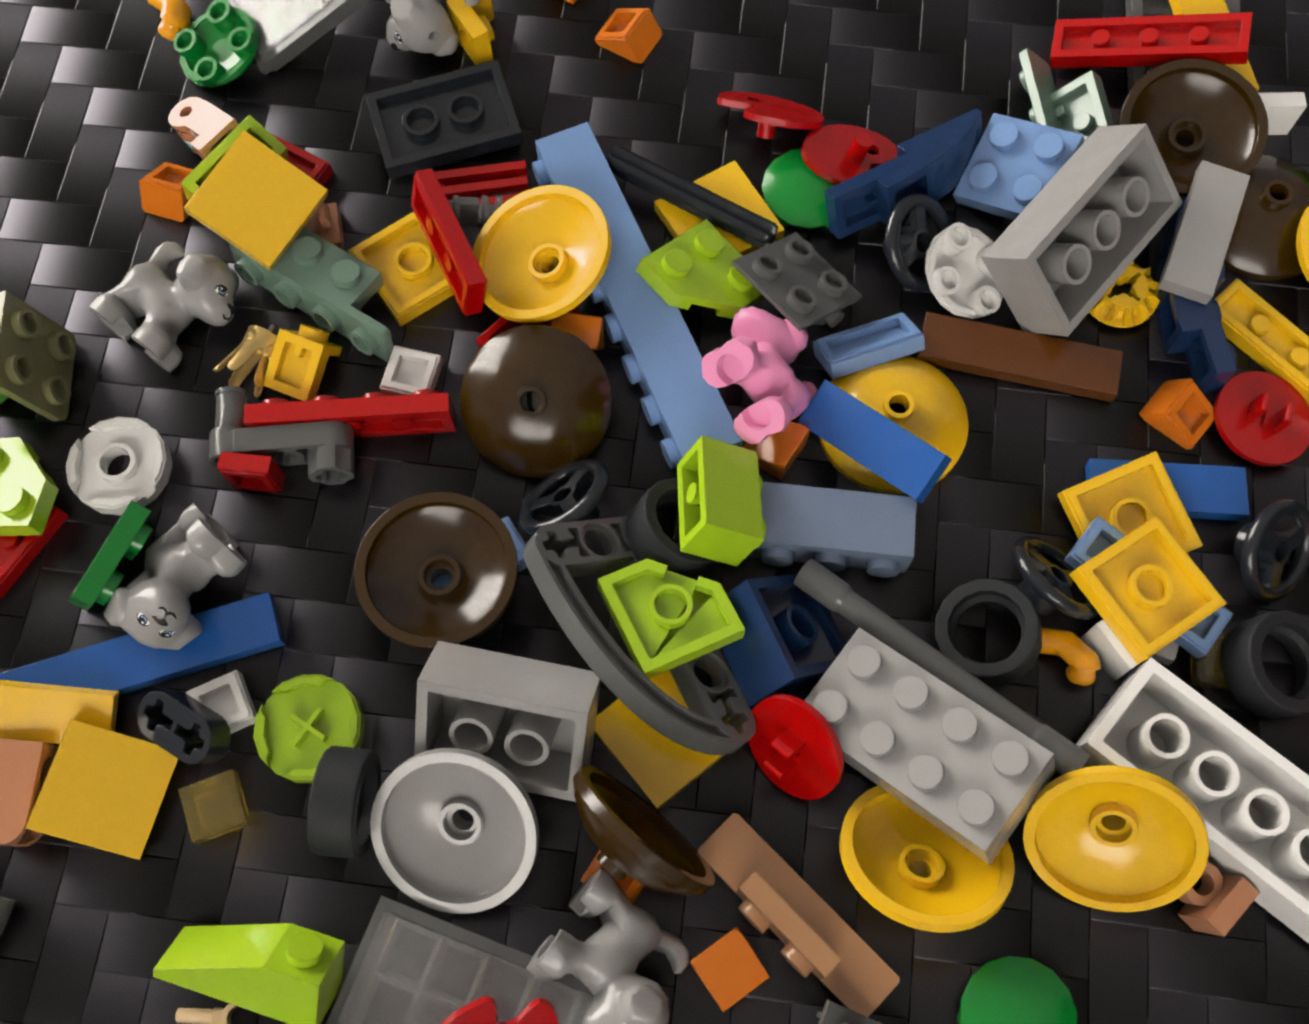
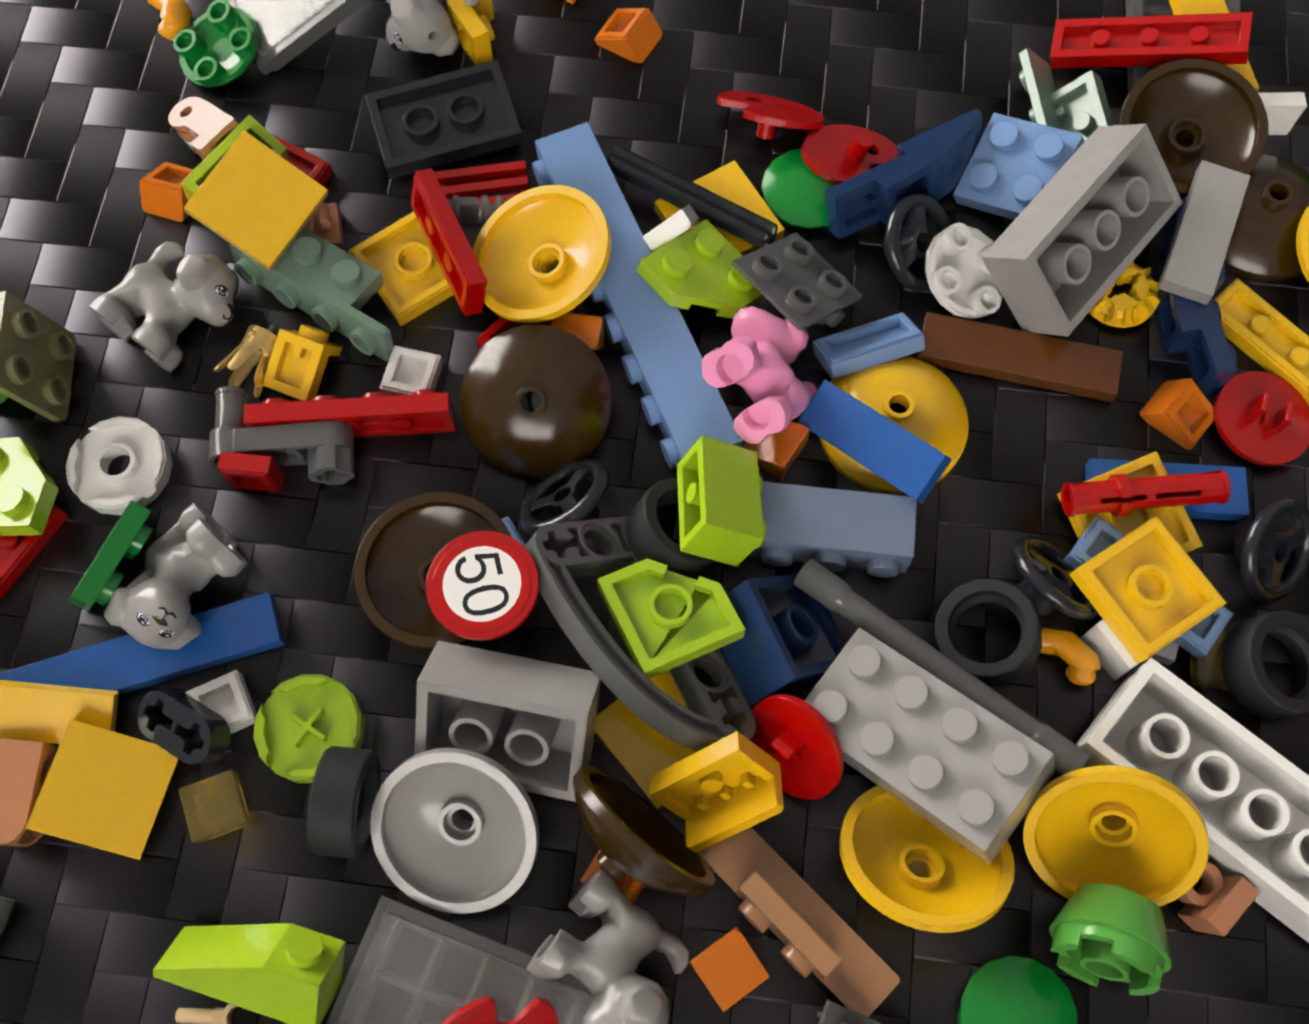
(482, 585): none -> piece
(671, 228): none -> white tile
(720, 790): none -> yellow bracket
(1112, 937): none -> bright green cone
(1124, 494): none -> red pin

